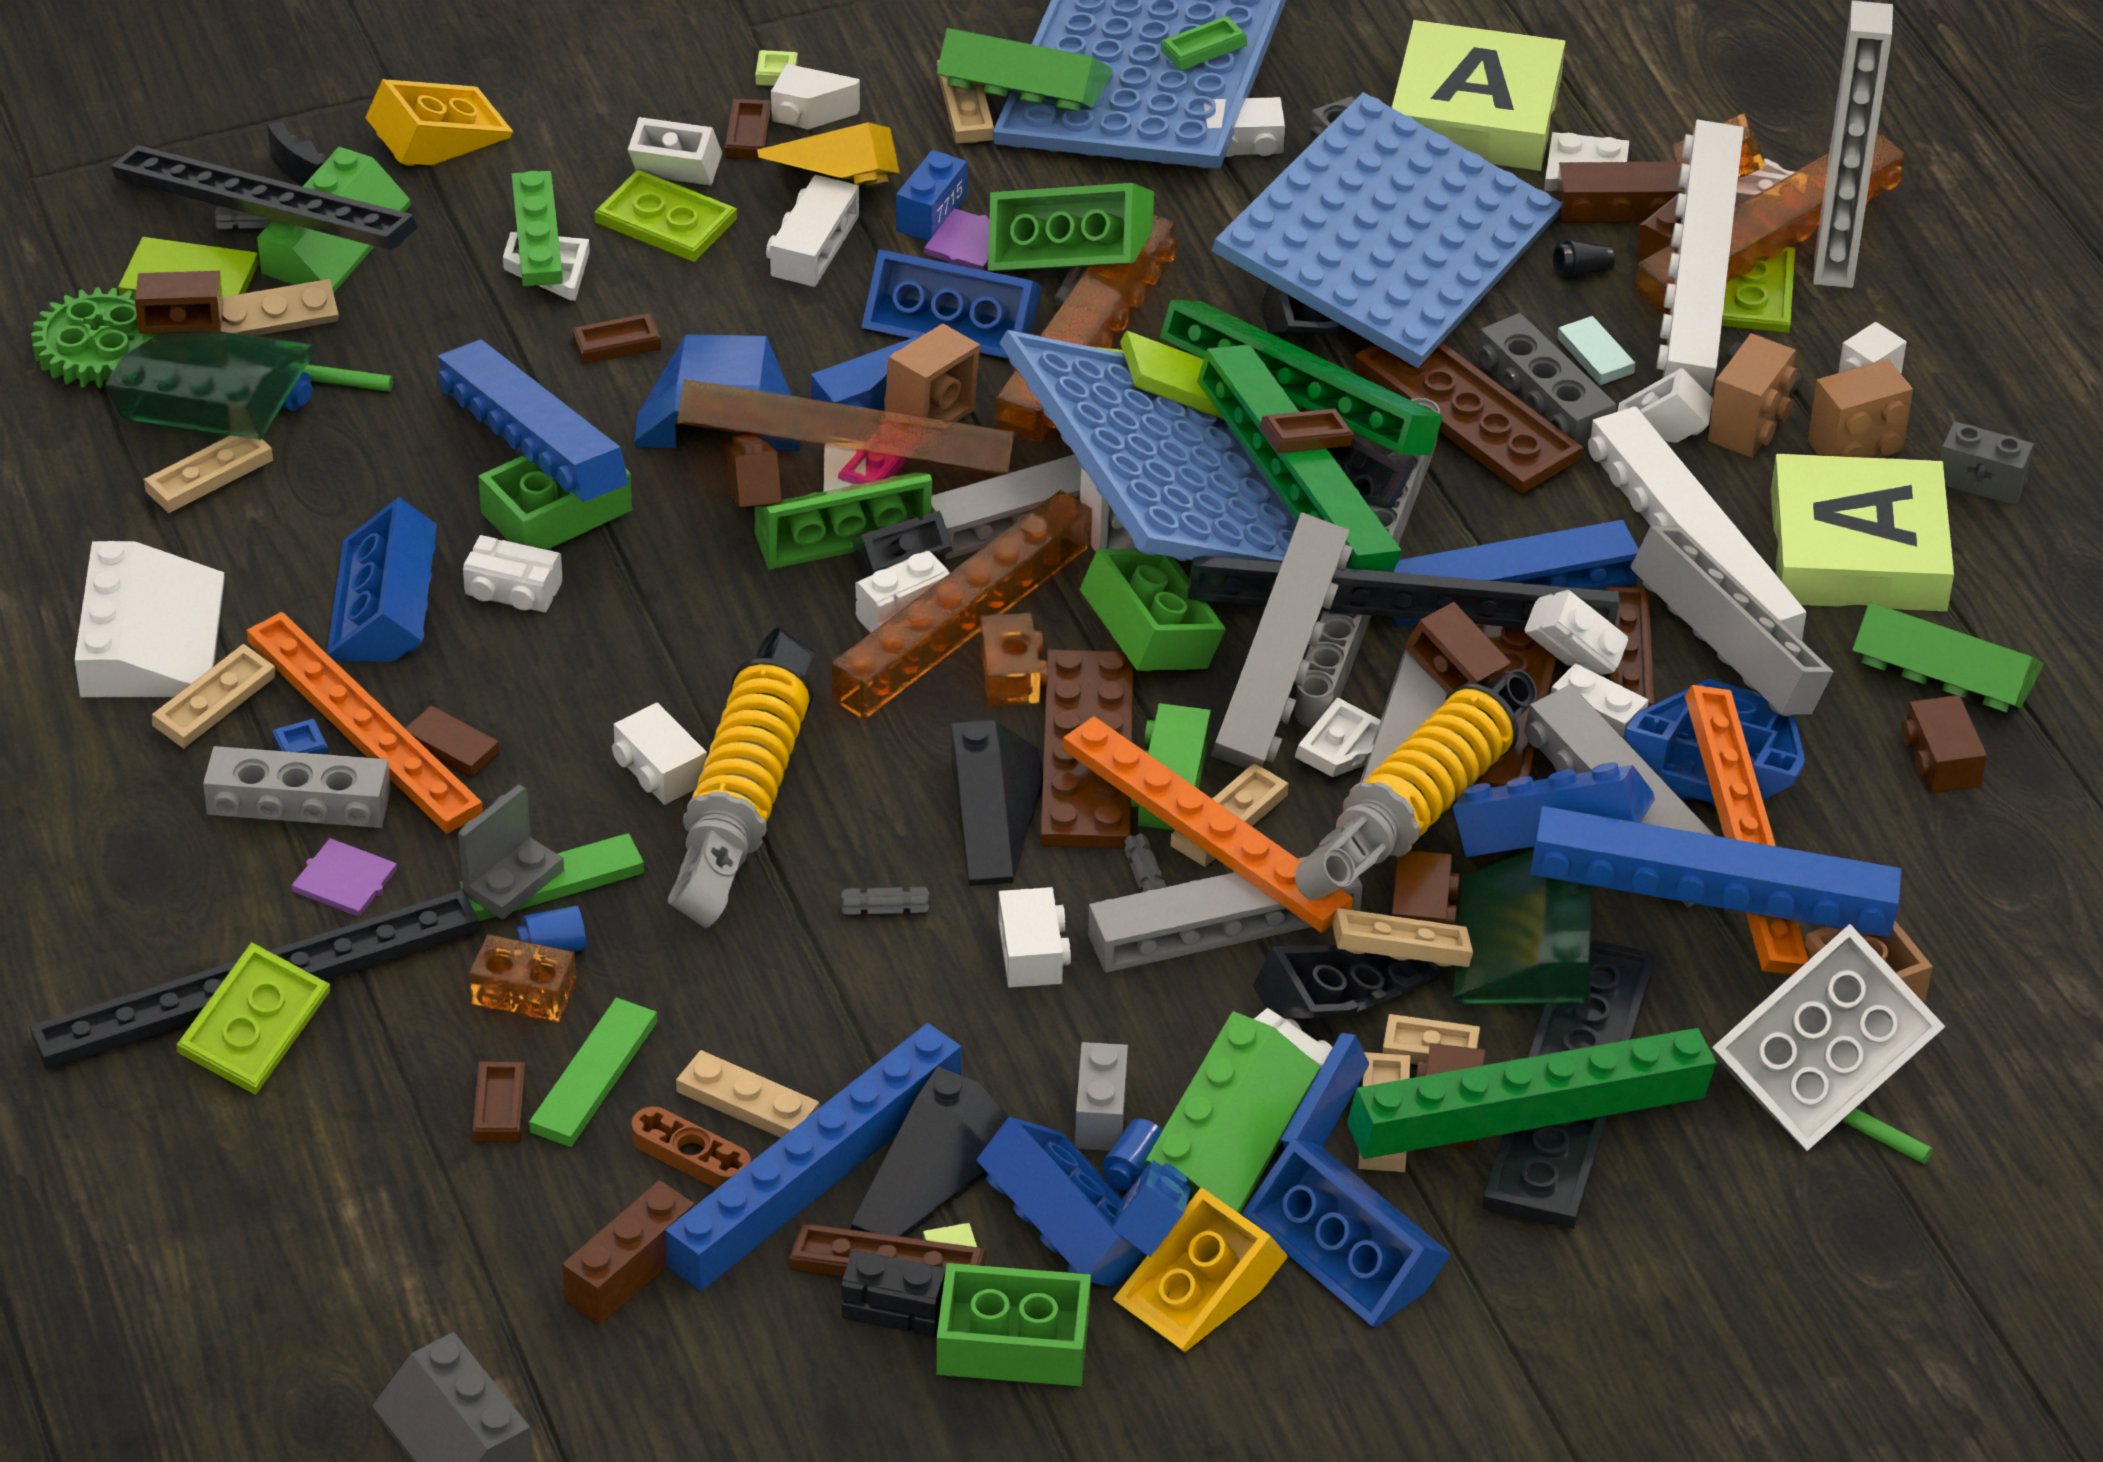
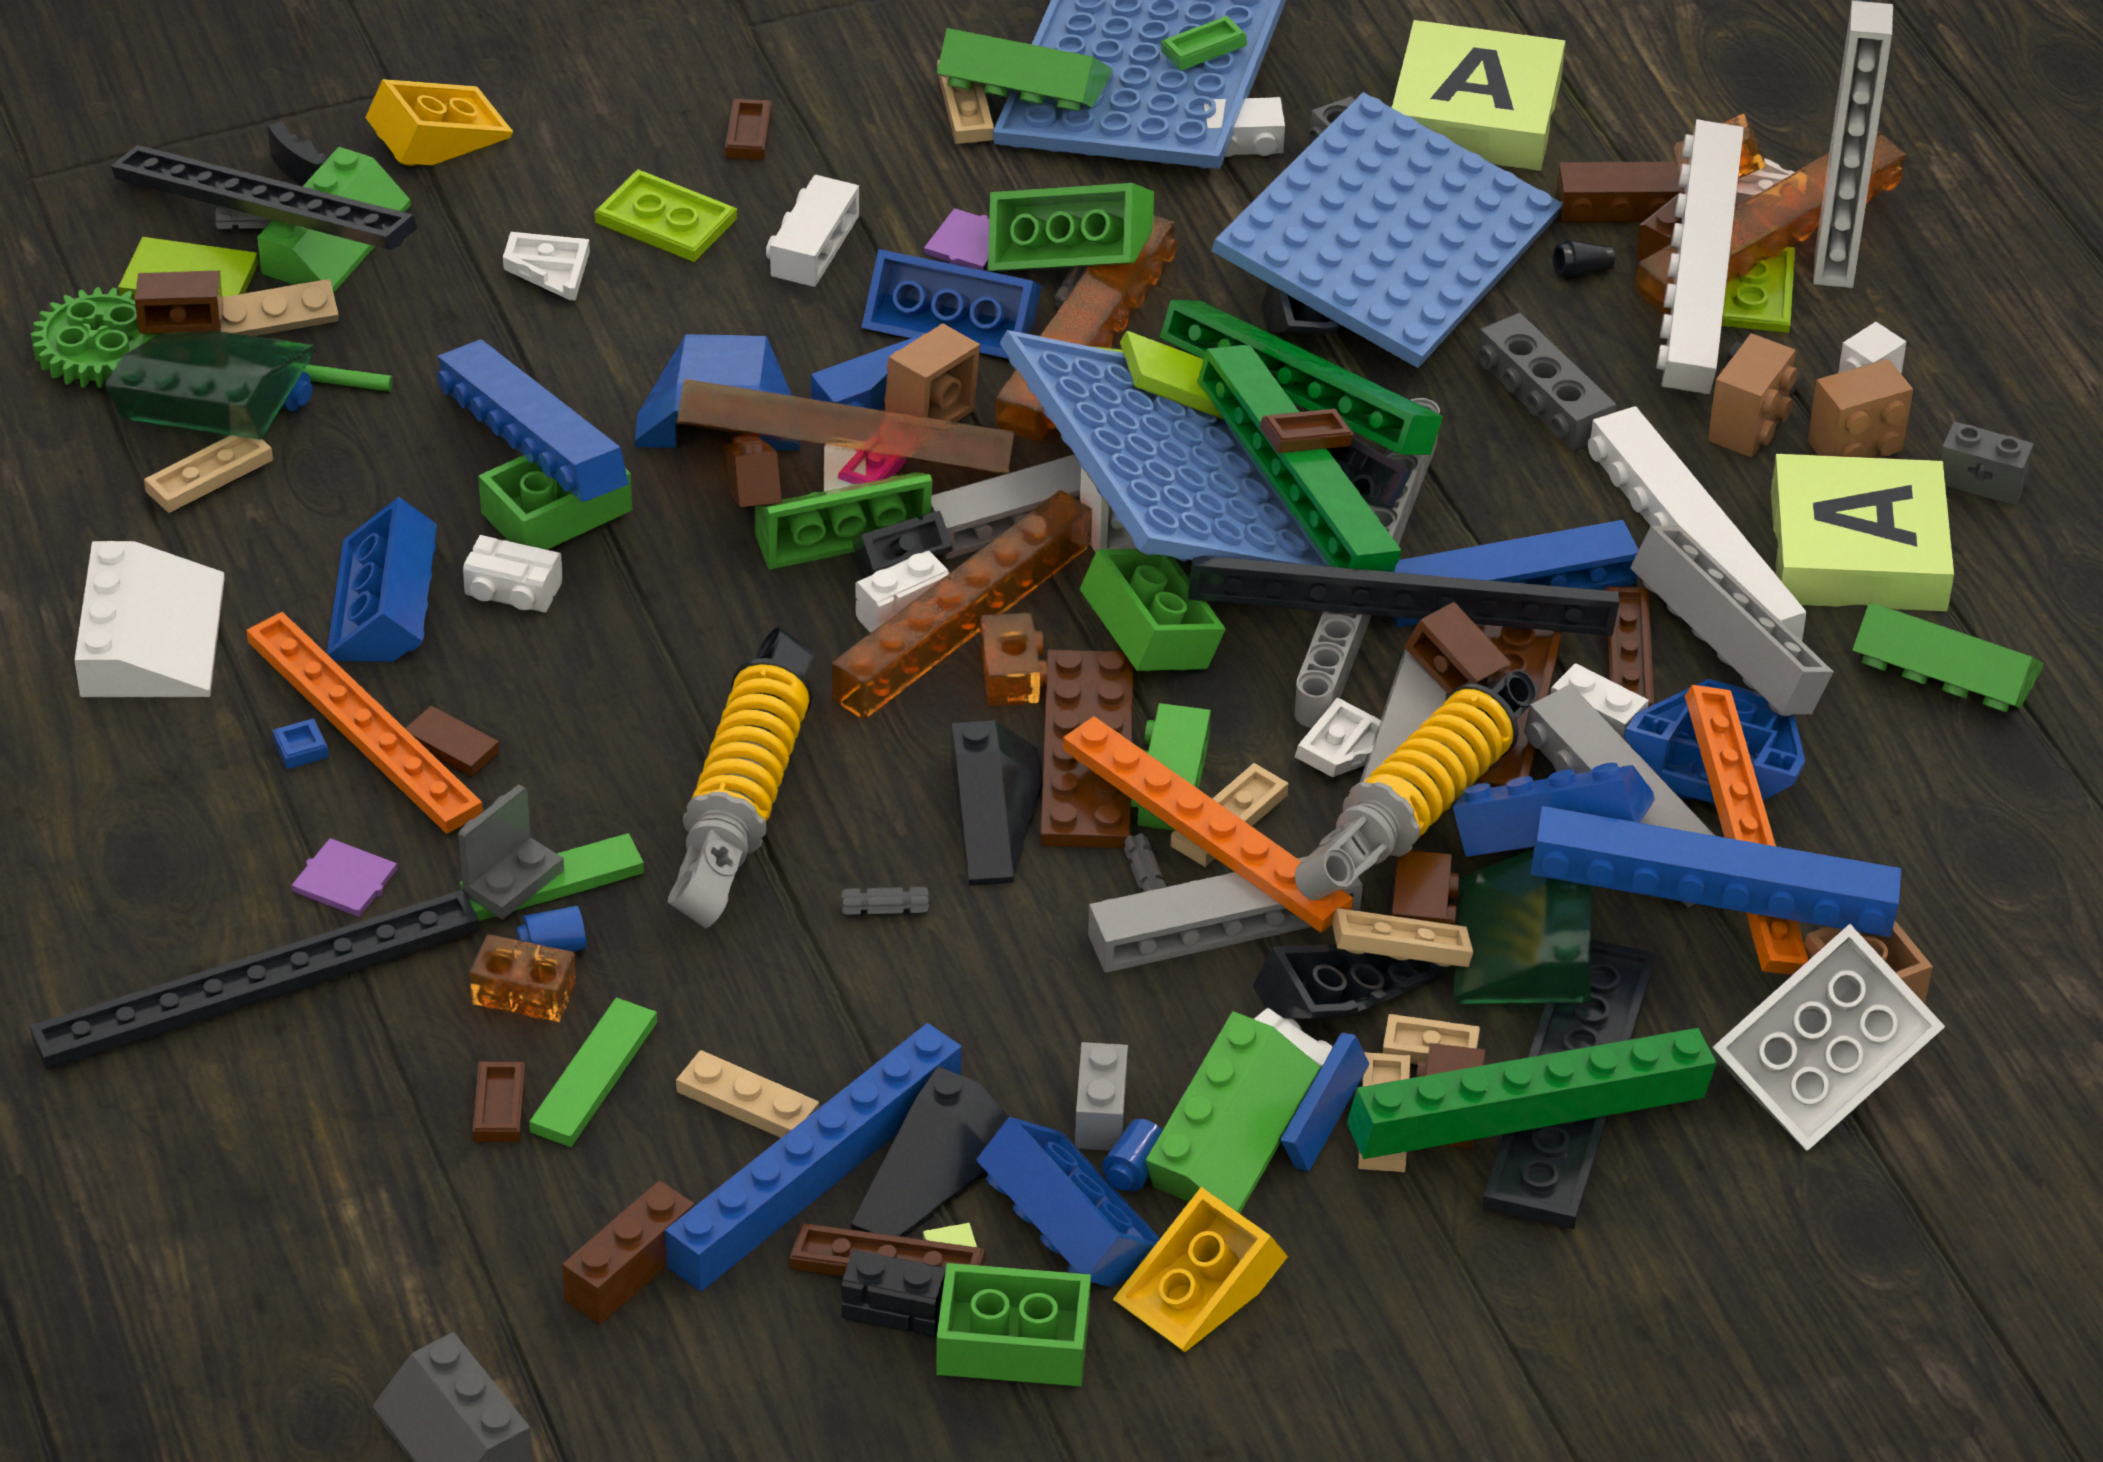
(213, 696): tan plate -> none
(253, 1018): lime tile -> none
(297, 787): light grey brick -> none
(537, 228): bright green plate -> none
(616, 338): reddish brown tile -> none
(658, 753): white brick -> none
(675, 151): white brick -> none
(682, 1132): dark orange beam -> none
(771, 64): yellowish green tile -> none
(813, 97): white slope -> none
(852, 153): yellow slope -> none
(931, 195): blue brick -> none
(1031, 937): white brick -> none
(1152, 1206): blue brick -> none
(1281, 641): light grey brick -> none
(1345, 1232): blue slope -> none
(1477, 414): reddish brown plate -> none
(1576, 633): white brick -> none
(1580, 148): white wing -> none
(1596, 350): light aqua tile -> none
(1673, 406): white slope -> none
(1888, 1135): bright green bar -> none
(1944, 744): reddish brown brick -> none

